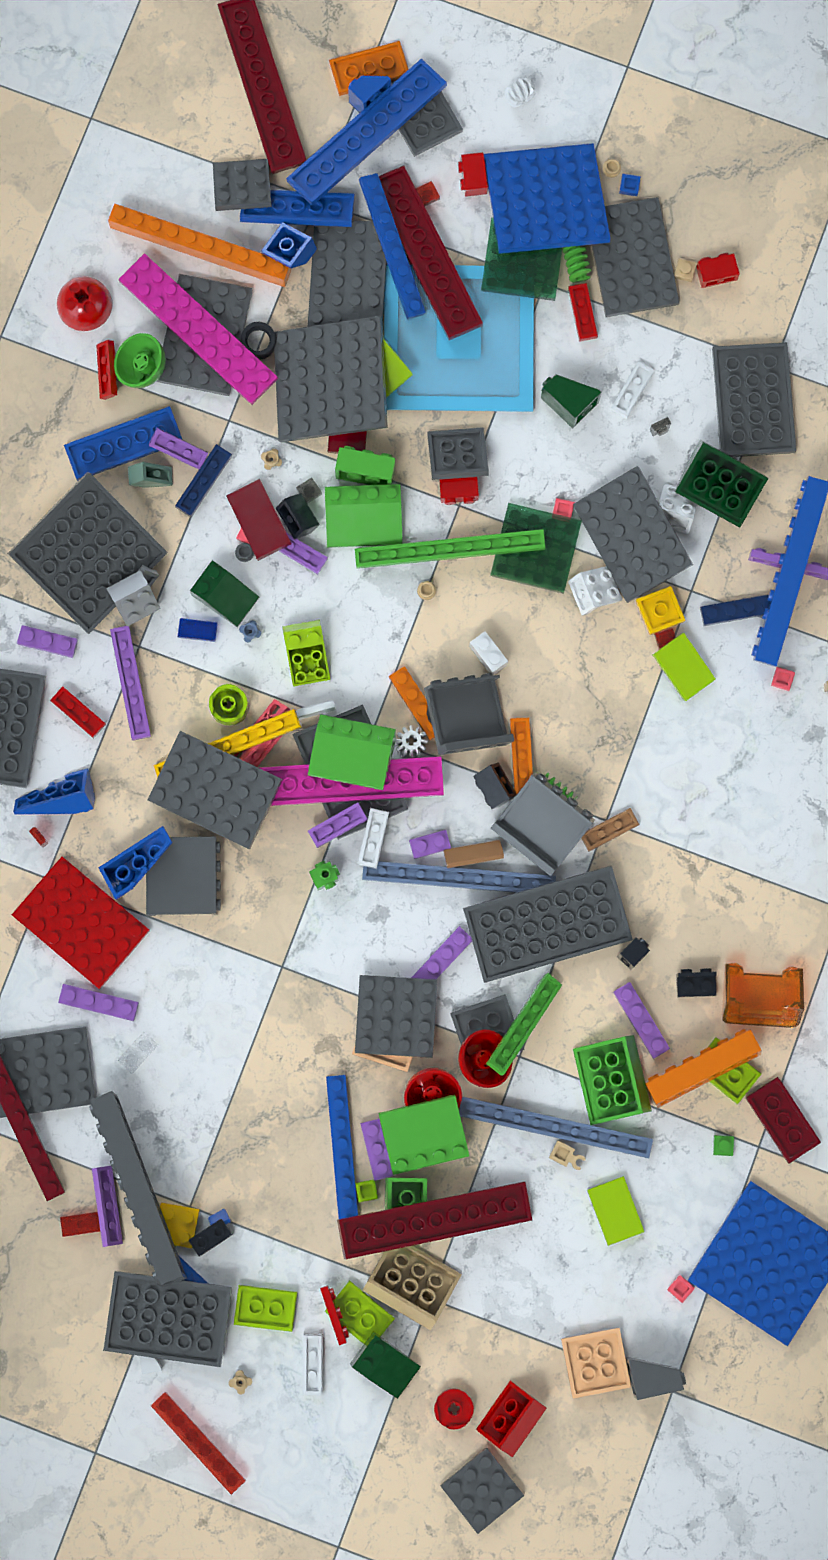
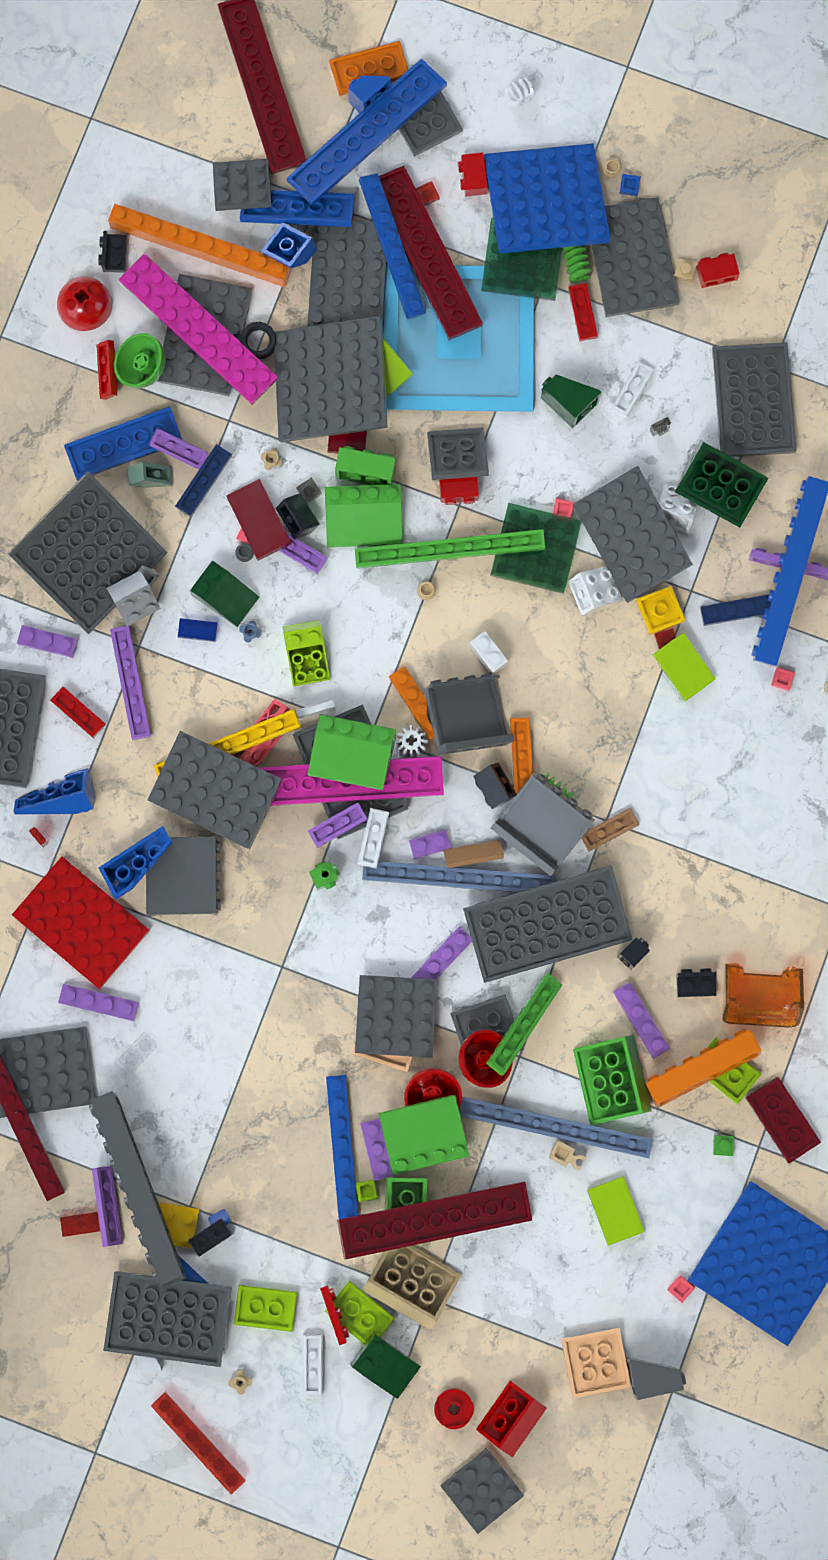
(113, 252): none -> black bracket
(236, 712): lime brick -> none

